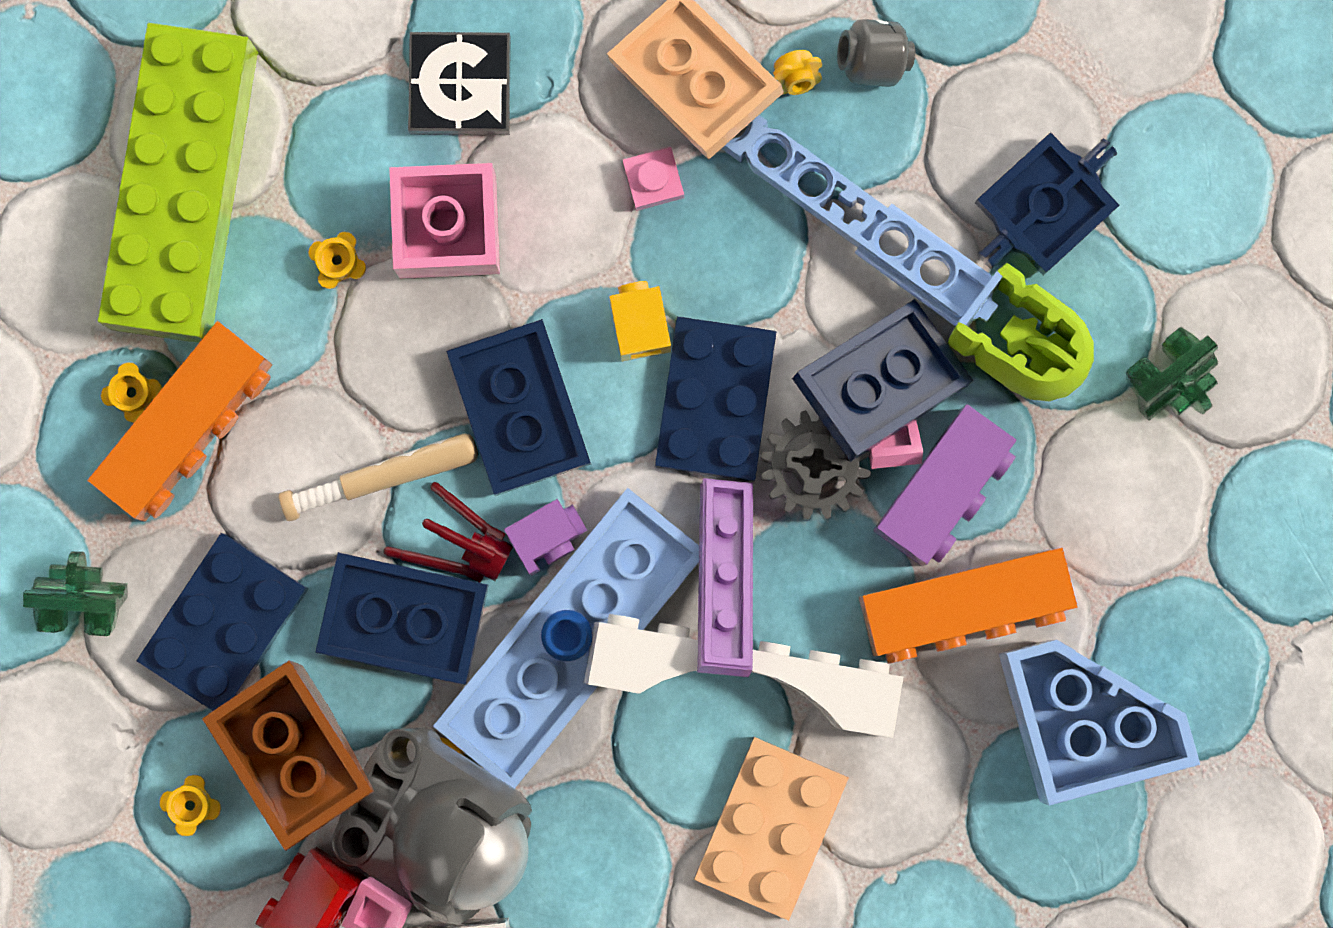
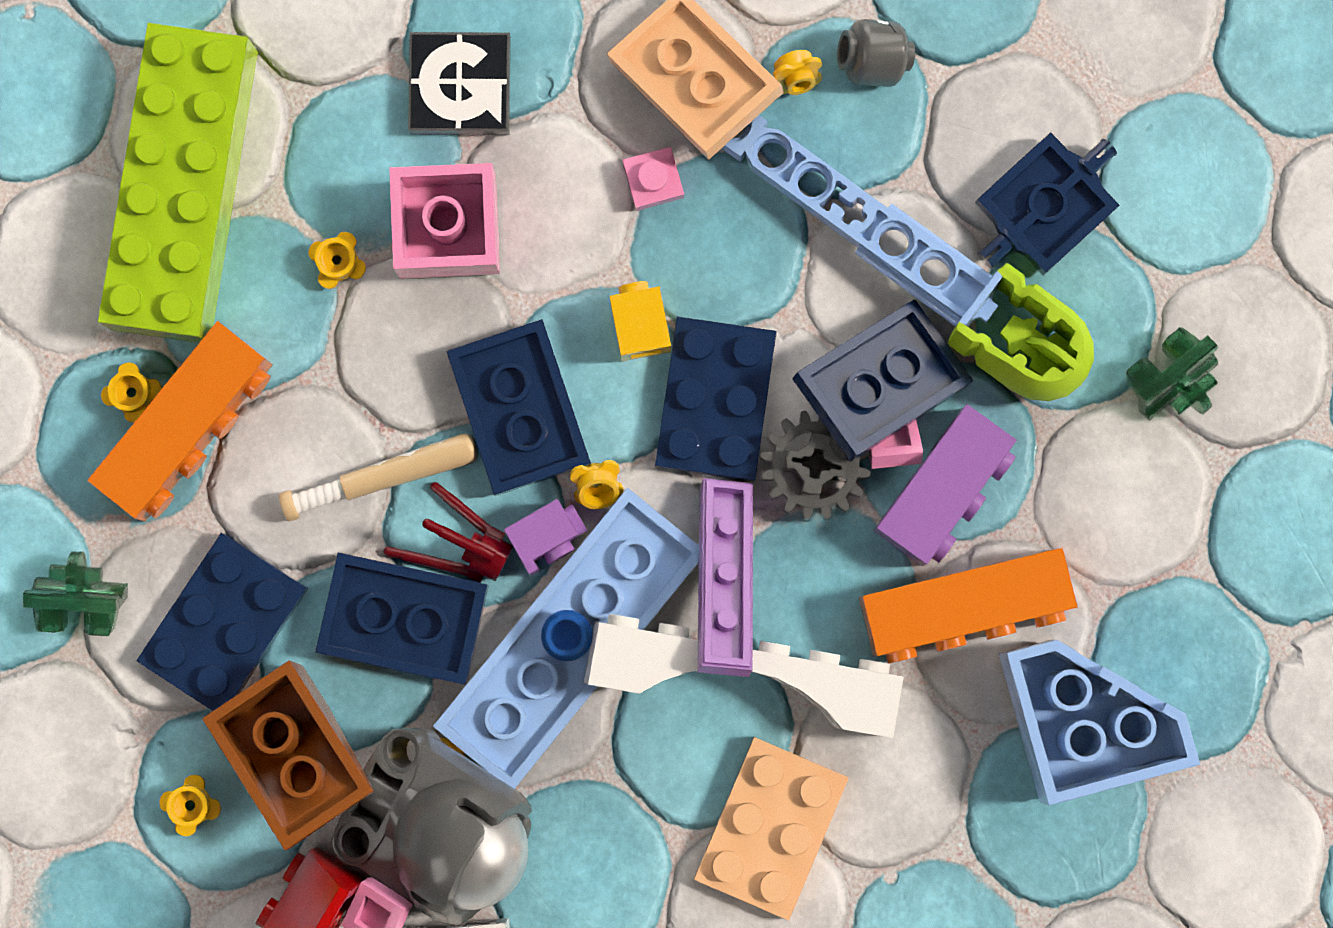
(597, 484): none -> yellow plate

